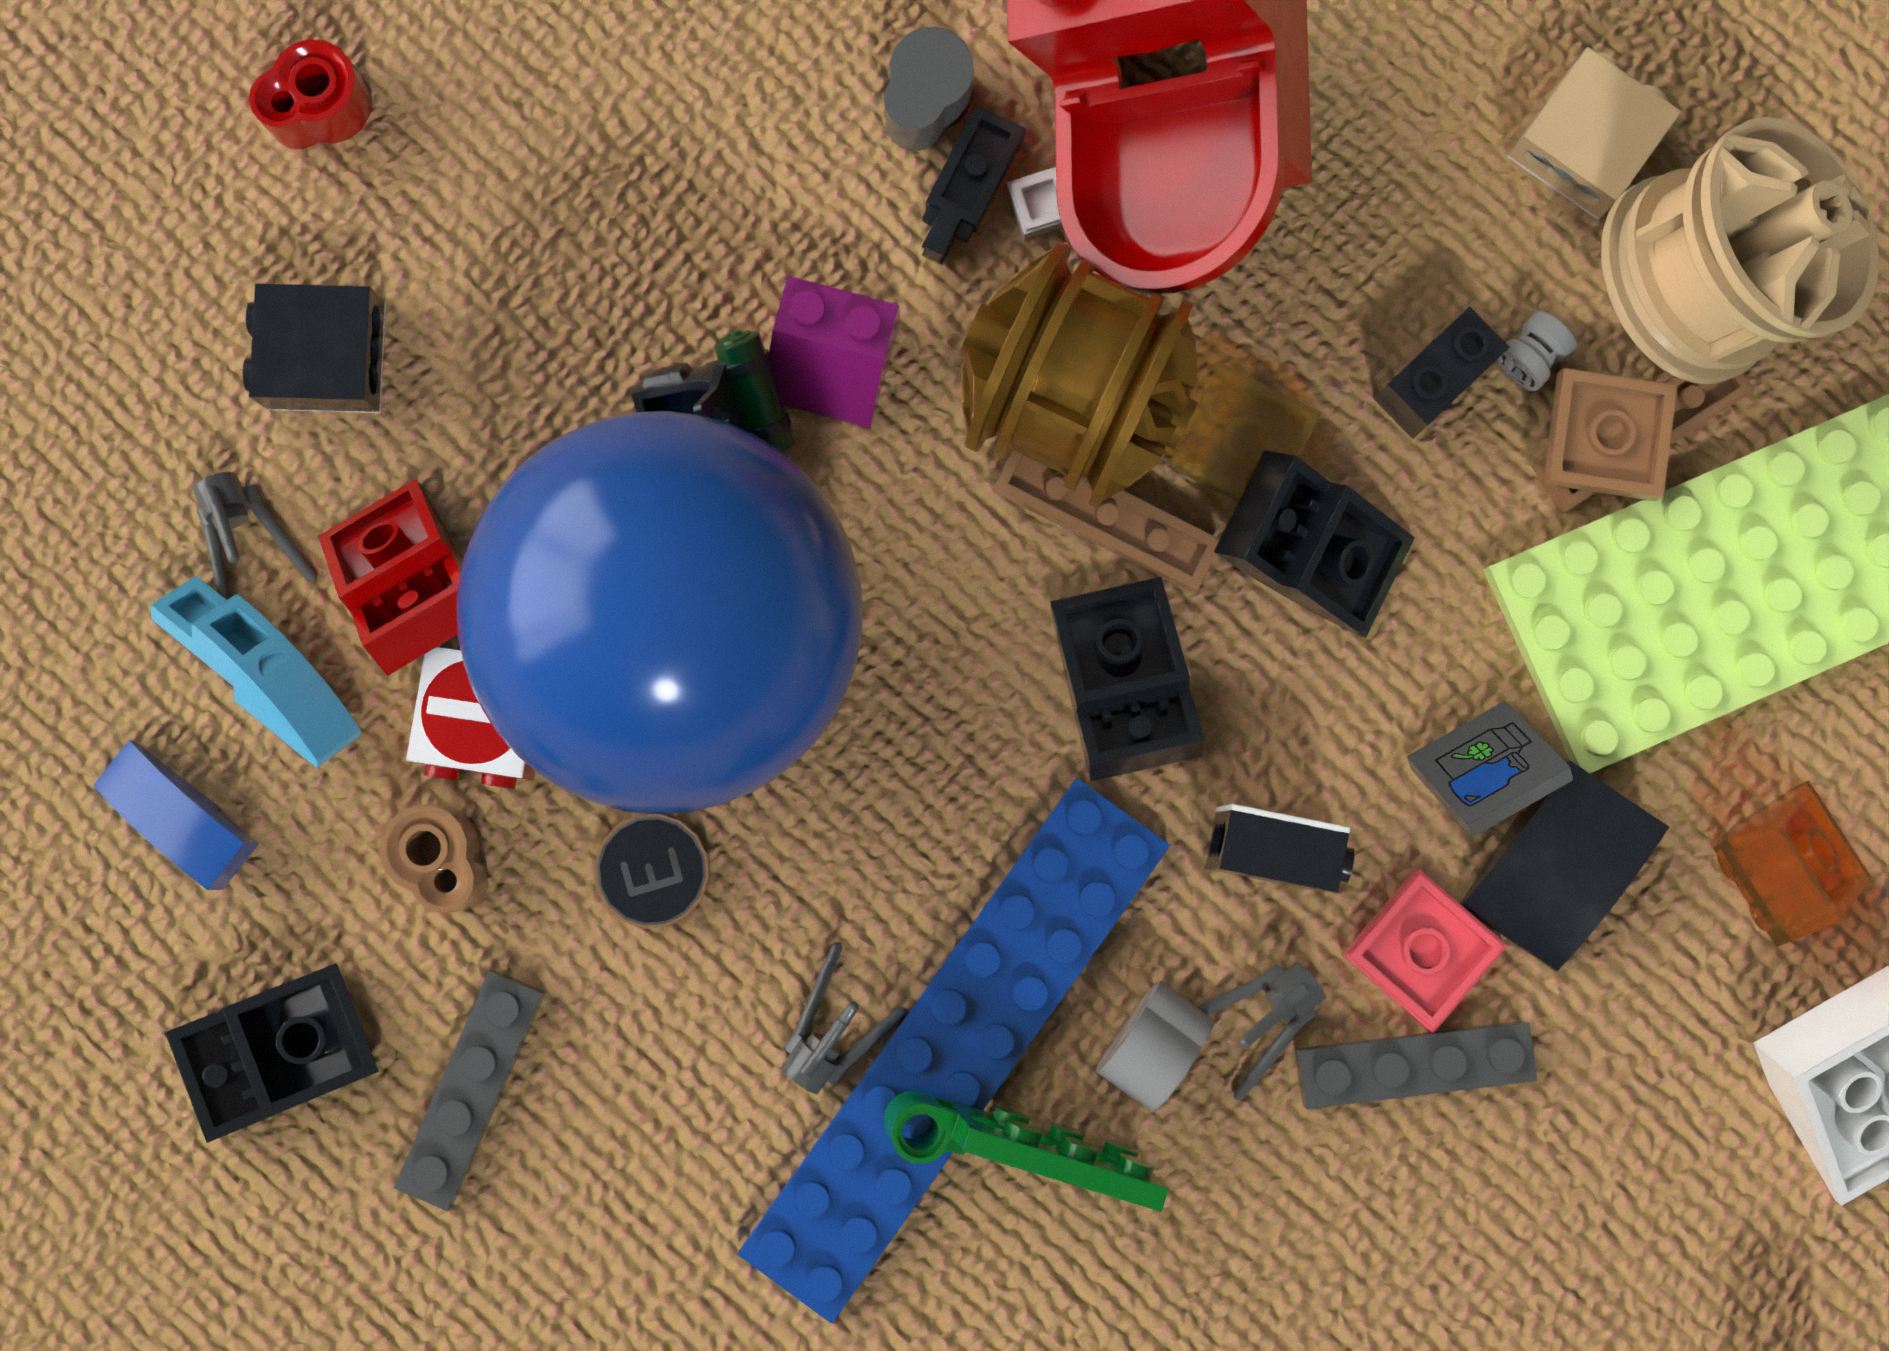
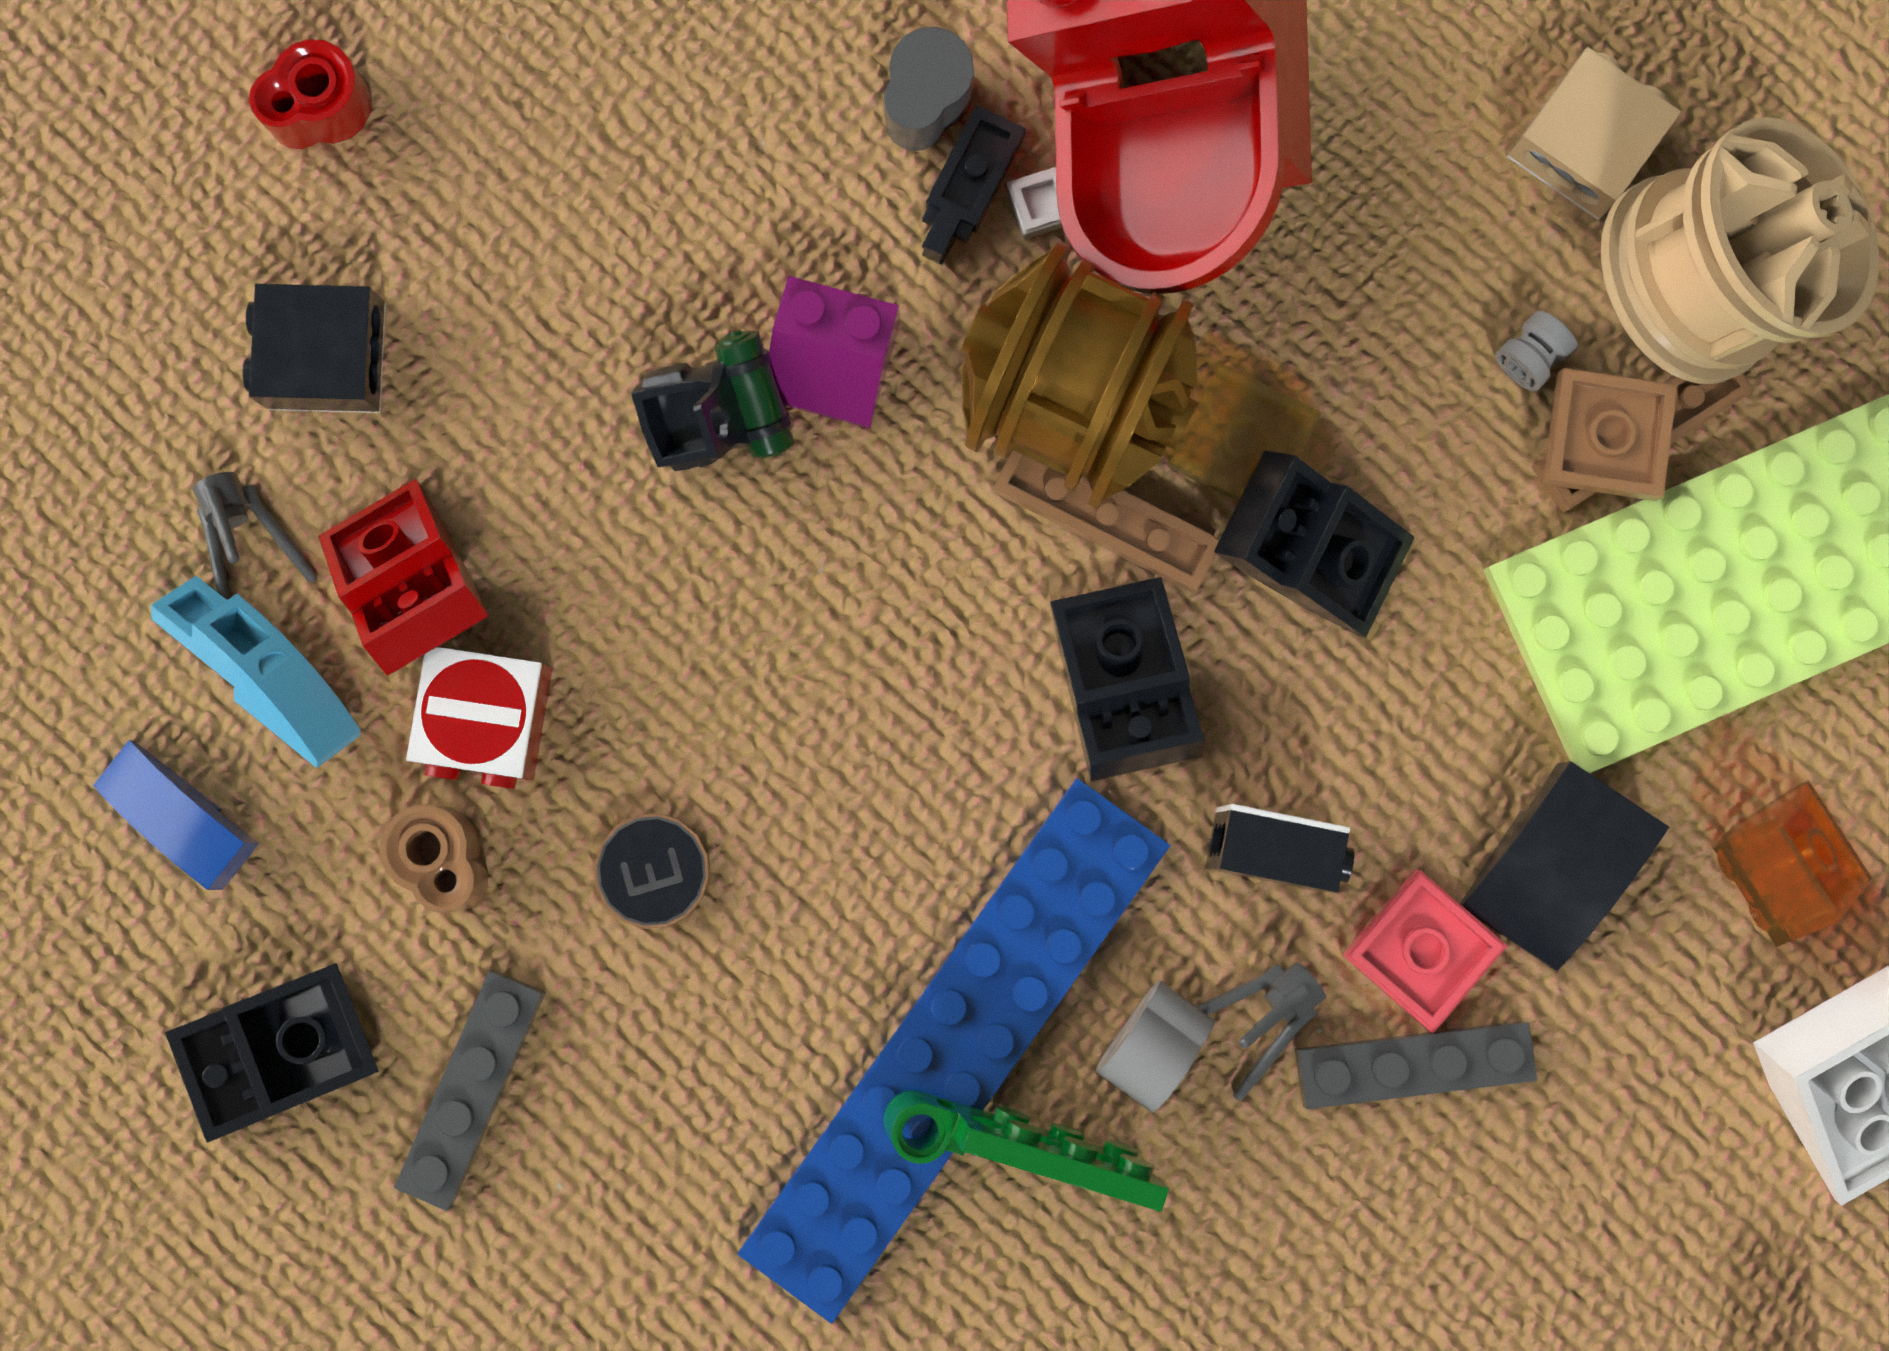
(659, 612): blue piece -> none
(814, 1059): dark grey plant -> none
(1441, 372): black brick -> none
(1489, 768): dark grey tile -> none

